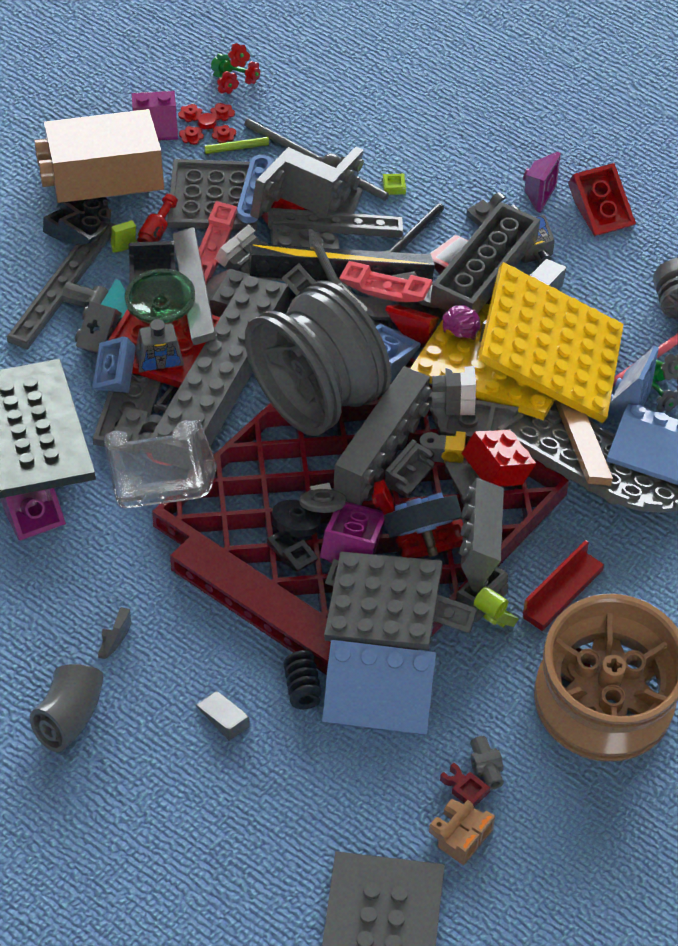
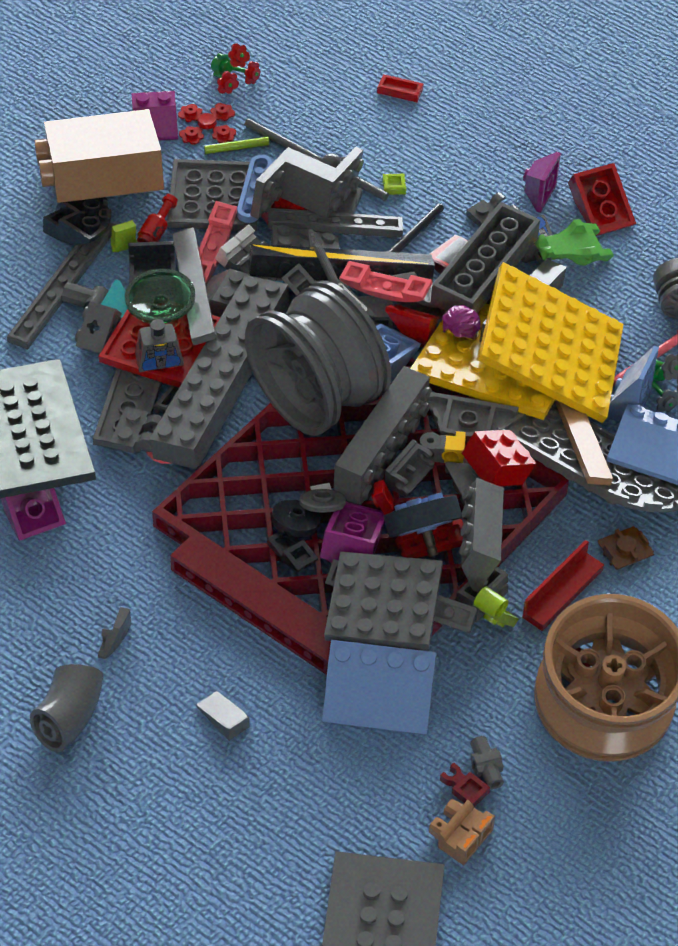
(114, 365): medium blue slope -> none
(160, 467): clear windscreen -> none
(302, 680): black piece -> none
(400, 88): none -> red tile
(455, 392): dark grey hips -> none
(575, 243): none -> bright green animal
(625, 547): none -> reddish brown piece

